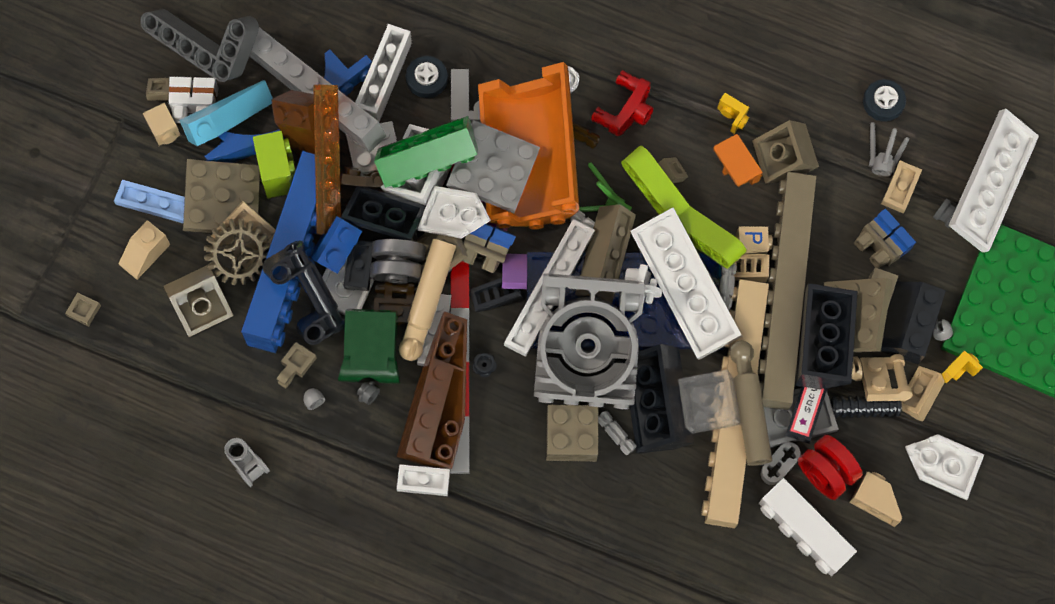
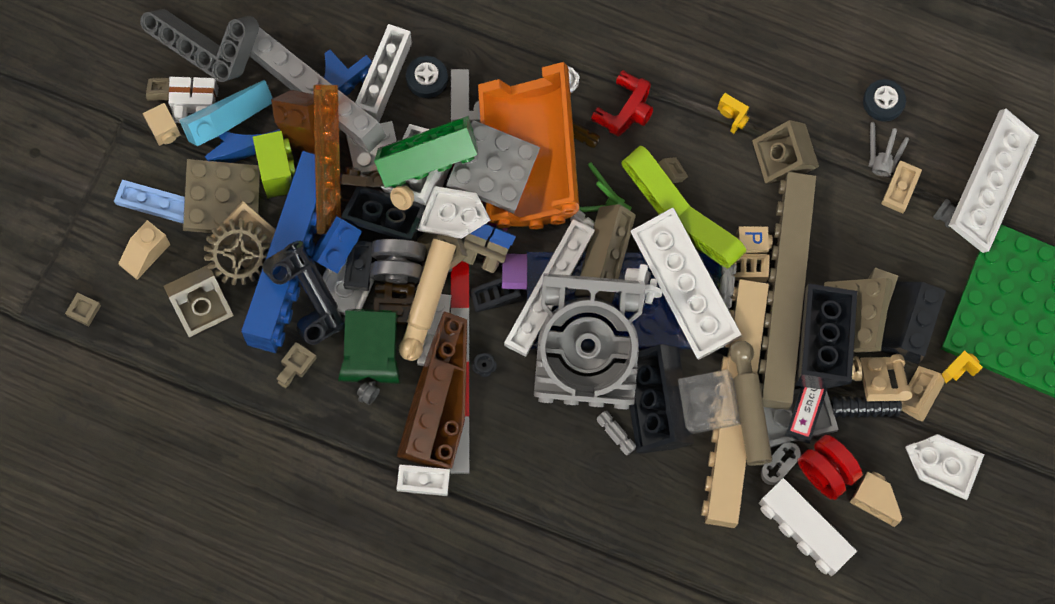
(248, 464): light grey piece -> none
(313, 398): light grey hinge -> none
(402, 197): none -> tan plate
(572, 433): dark tan brick -> none
(738, 161): orange panel -> none
(879, 230): dark tan hips -> none
(946, 333): light grey hinge -> none

